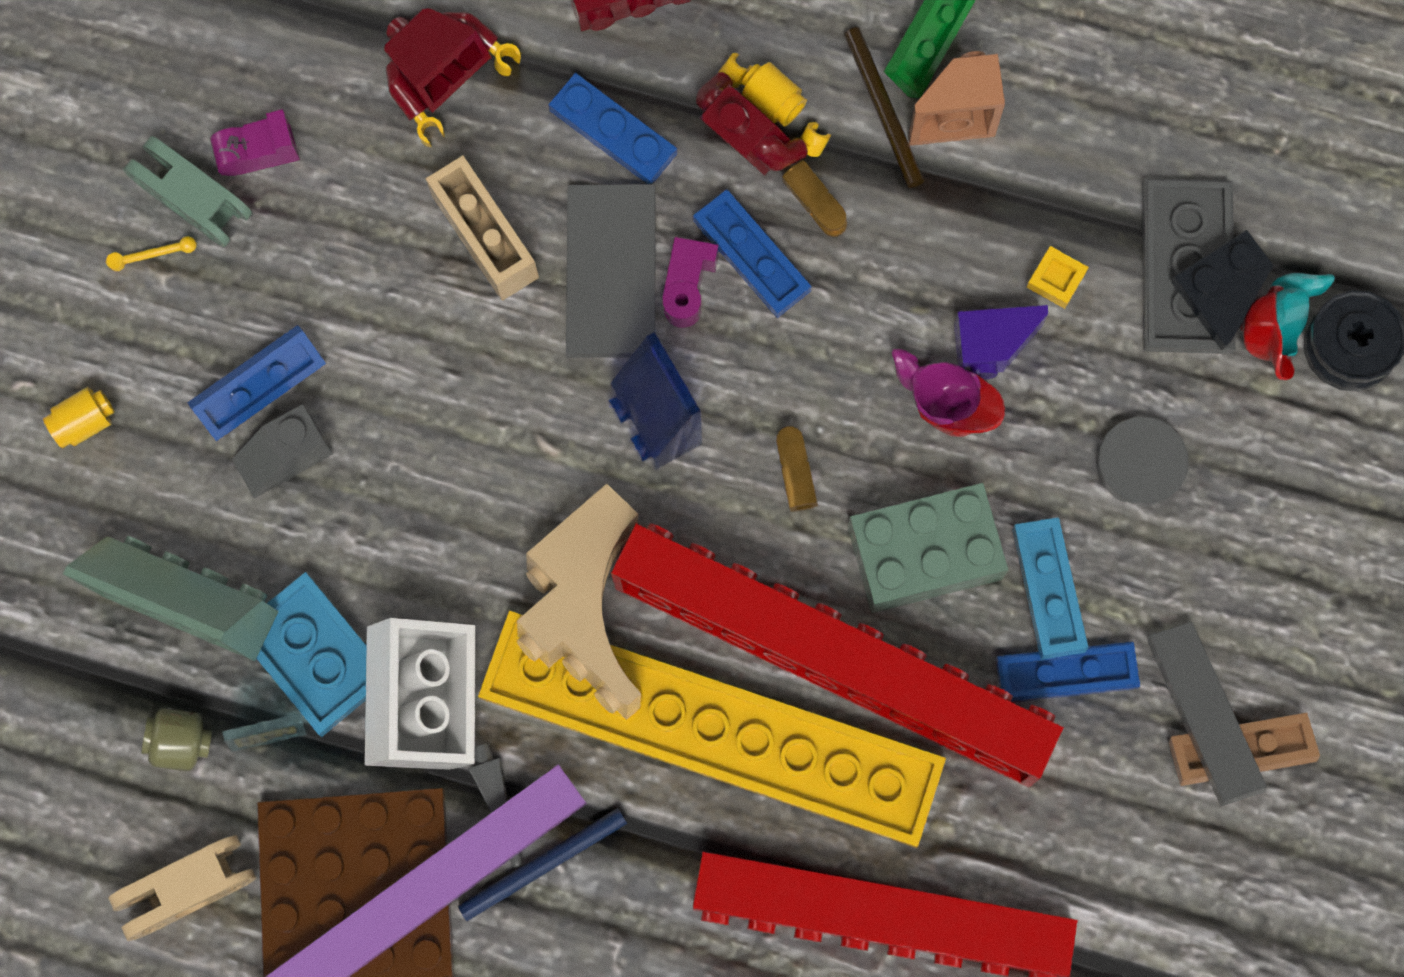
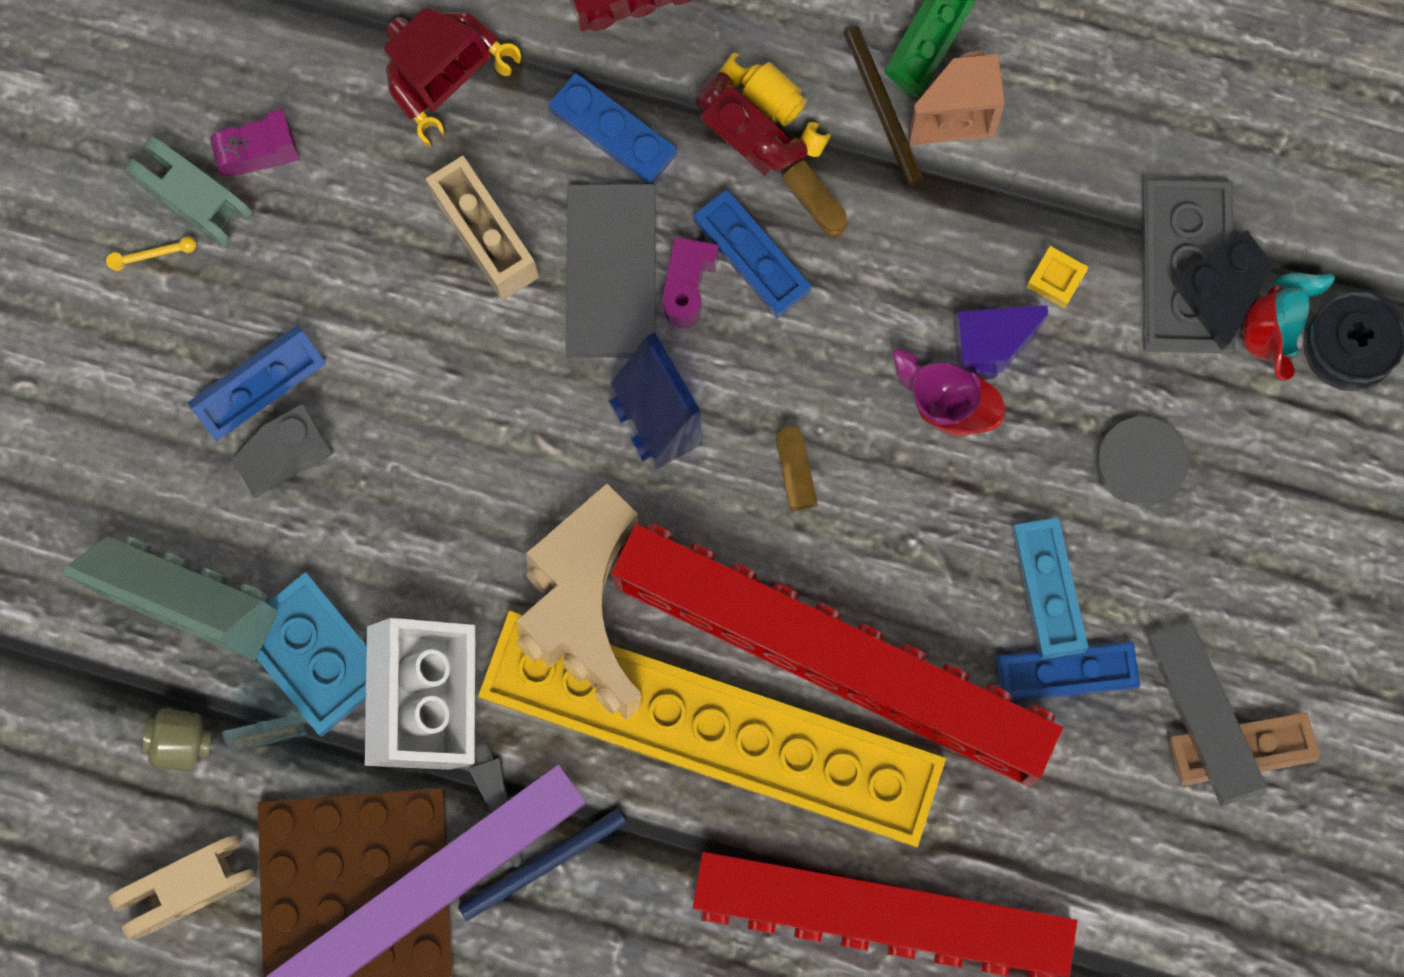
(79, 417): yellow brick -> none
(927, 548): sand green brick -> none

